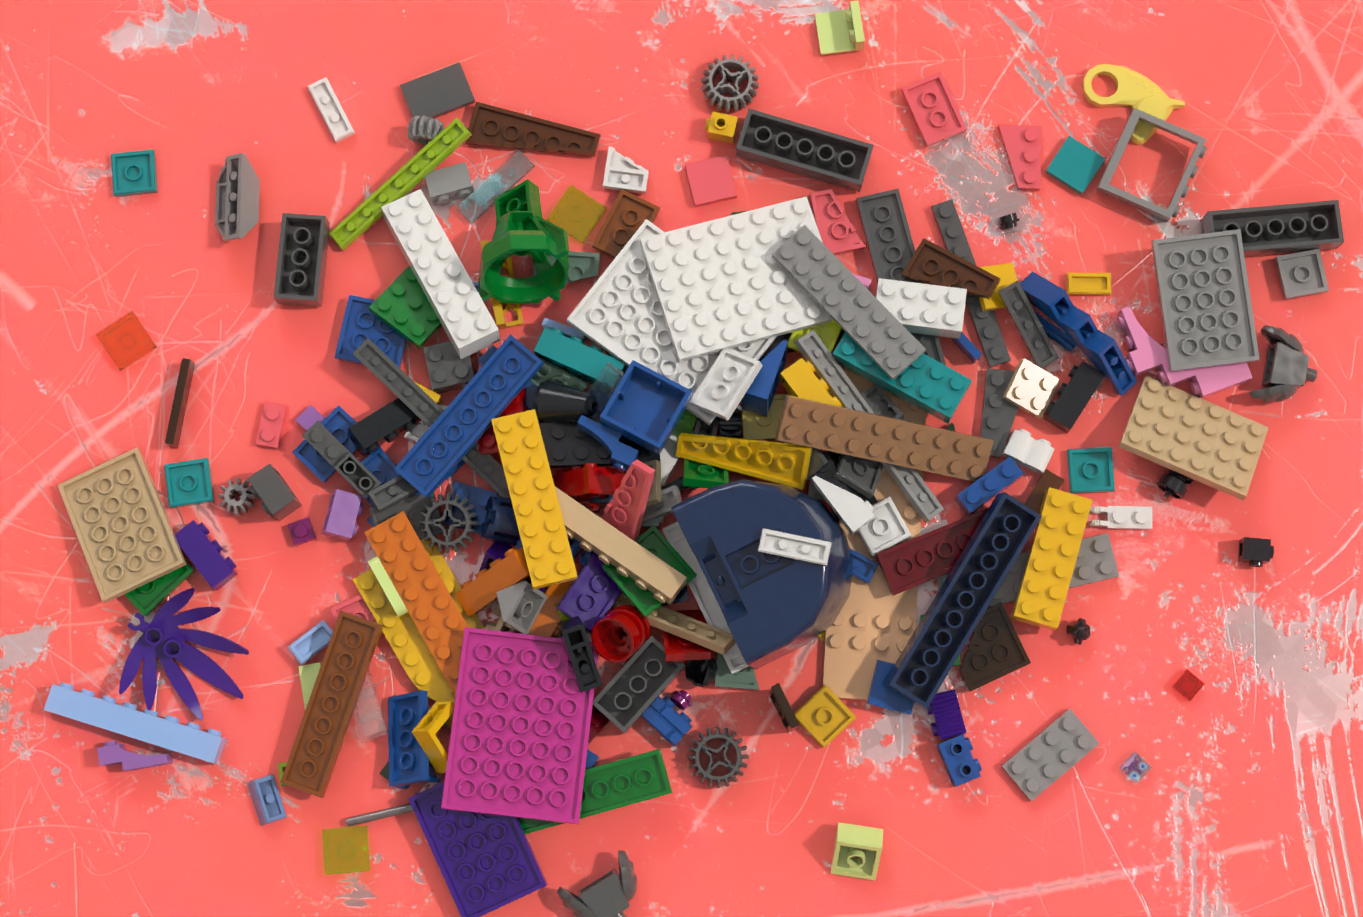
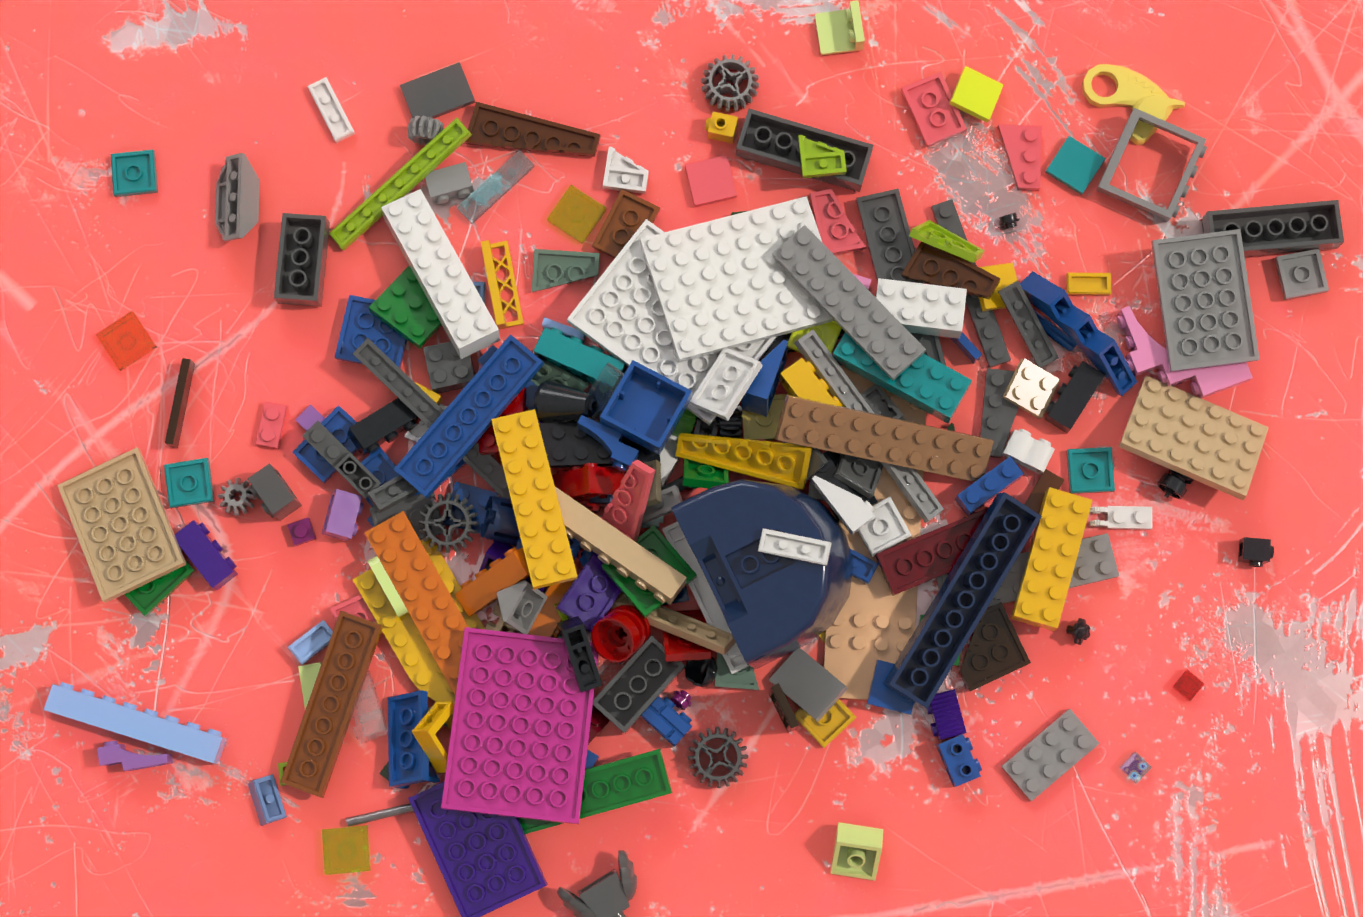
(167, 641): dark purple plant -> none
(523, 232): green plate -> none
(808, 684): none -> light grey tile
(820, 159): none -> lime wing
(945, 240): none -> lime wing
(976, 94): none -> neon yellow tile
(1284, 367): dark grey torso -> none

